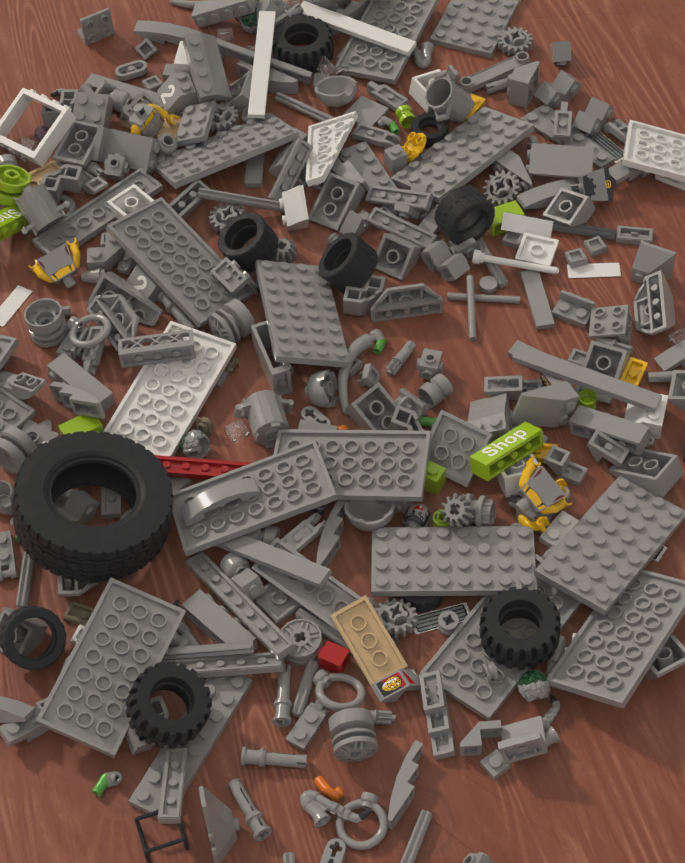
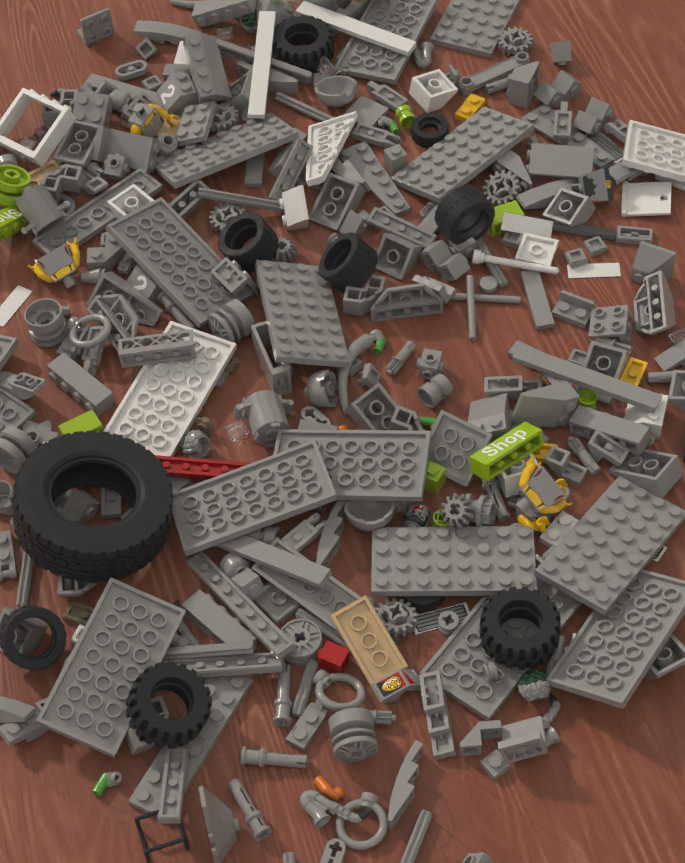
(77, 399): light grey slope -> none
(218, 496): light grey slope -> none
(294, 11): light grey axle -> none
(389, 196): light grey tile -> none
(407, 211): light grey bracket -> none
(411, 402): light grey hips -> none
(414, 145): yellow dish -> none
(440, 288): none -> light grey bracket
(448, 99): light grey container -> none
(491, 488): none -> light grey pin
(585, 457): none -> light grey piece
(644, 199): none -> white container

